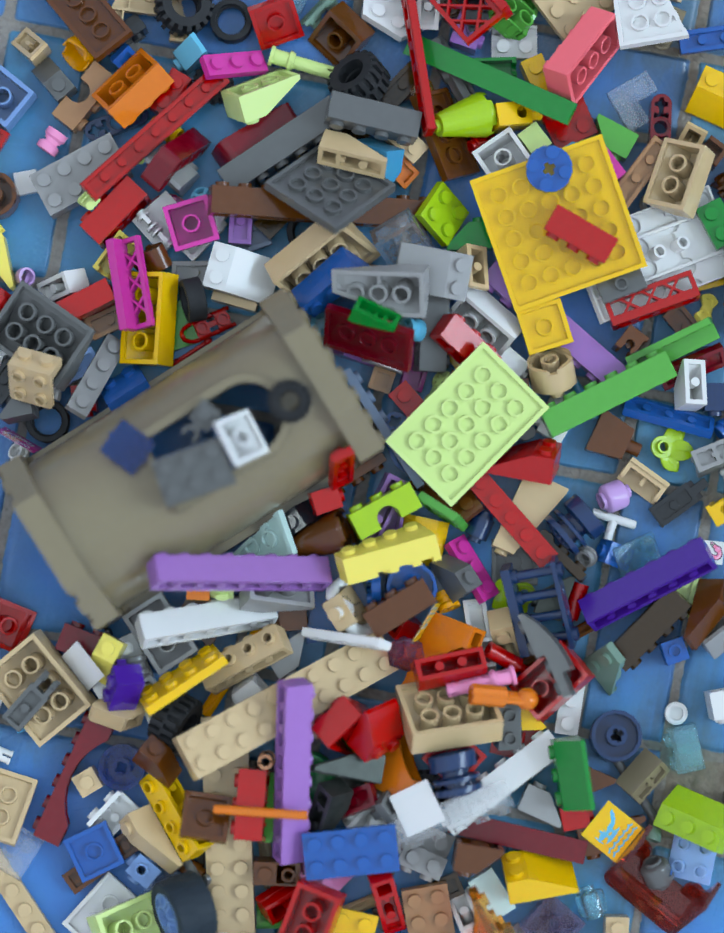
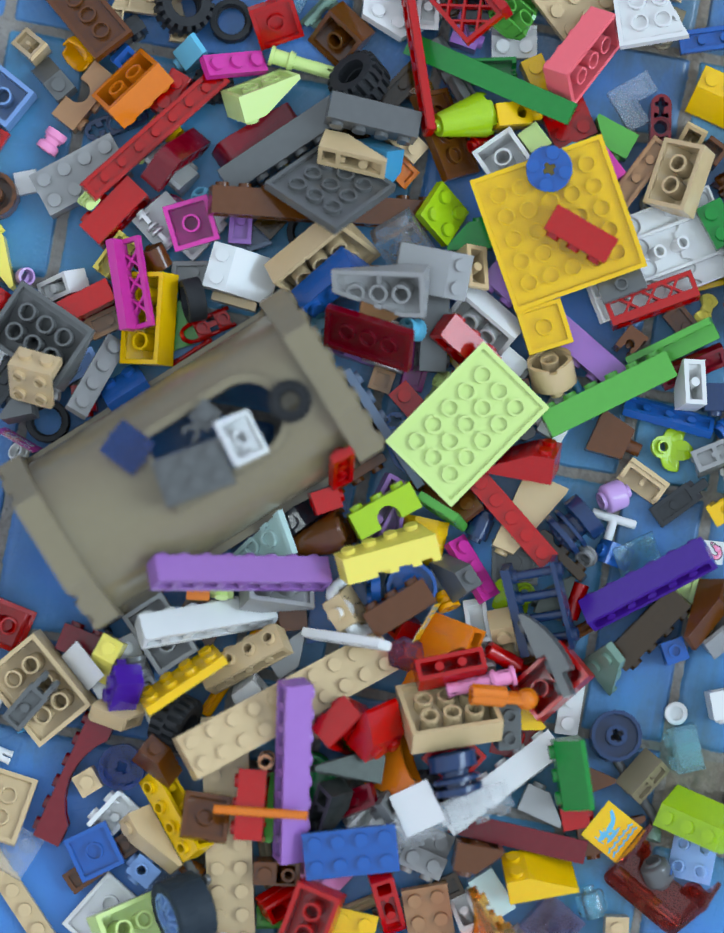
(373, 315): green slope -> none

